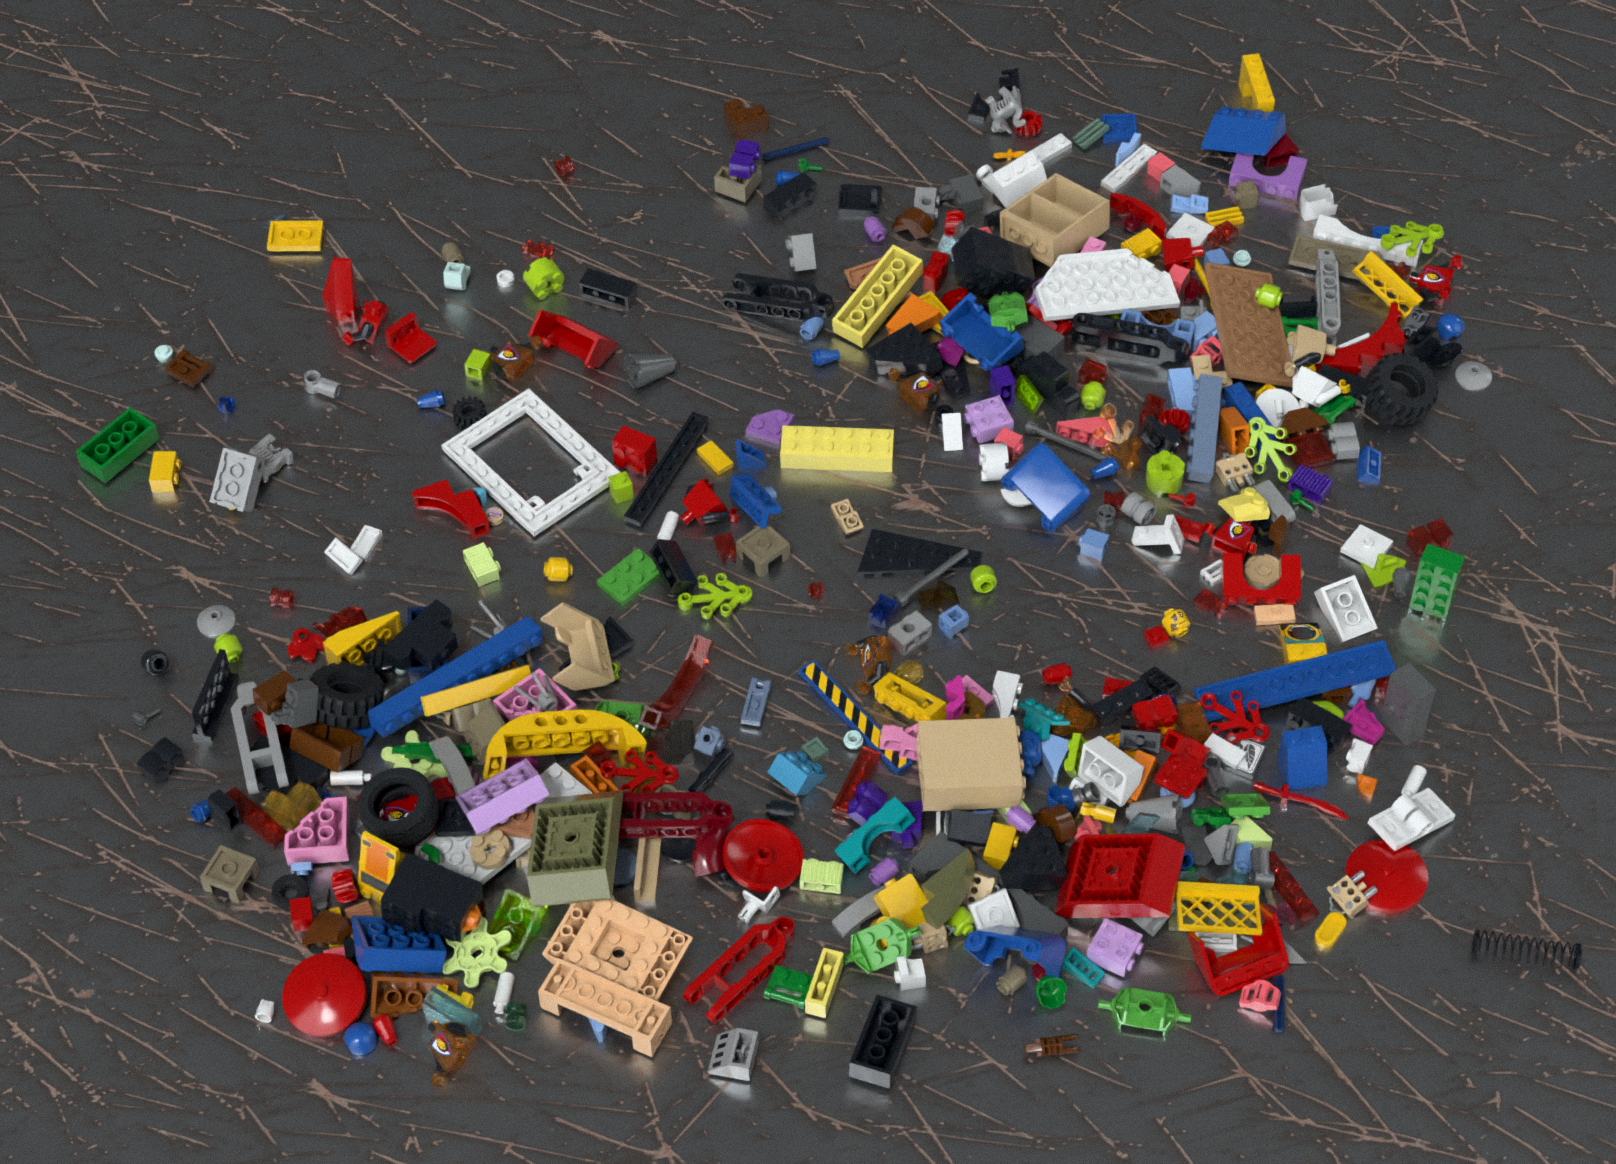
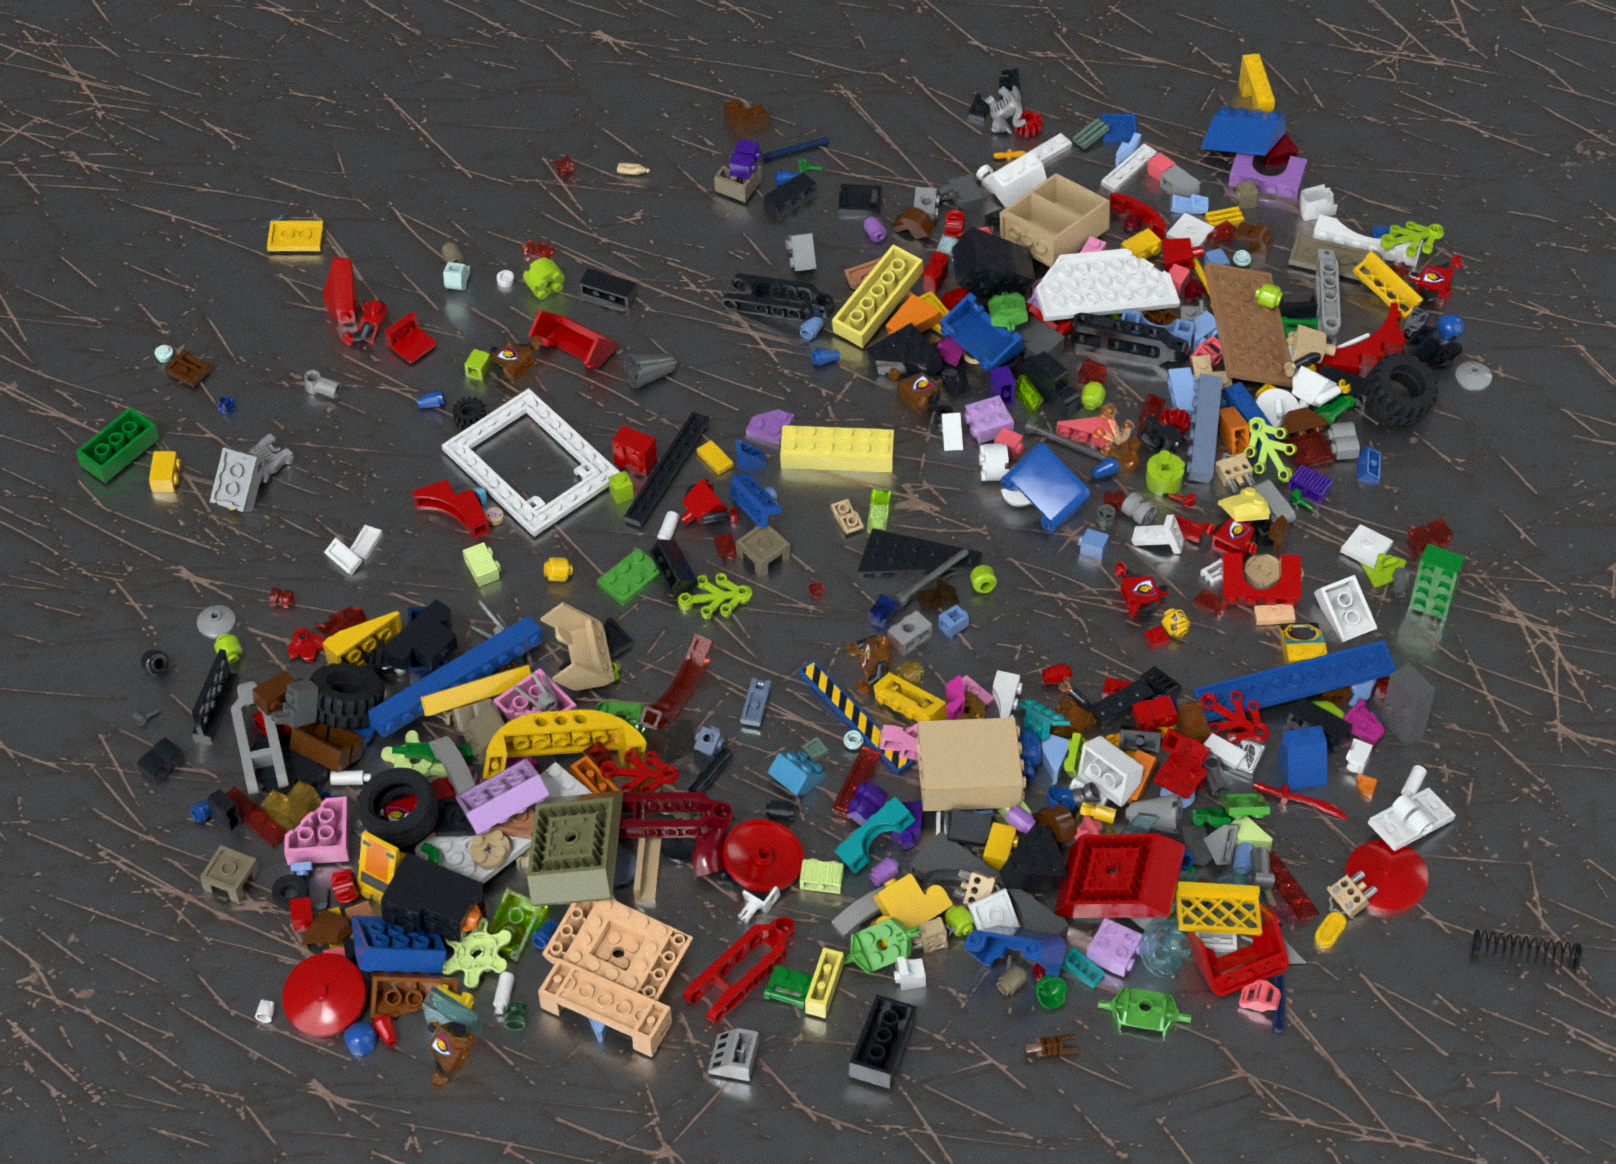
(543, 935): none -> blue cone
(631, 169): none -> tan piece
(879, 510): none -> clear neon green slope
(948, 889): olive slope -> none
(961, 229): dark grey wheel -> none
(1139, 591): none -> red torso
(1162, 949): none -> clear light blue piece
(1258, 237): none -> reddish brown brick

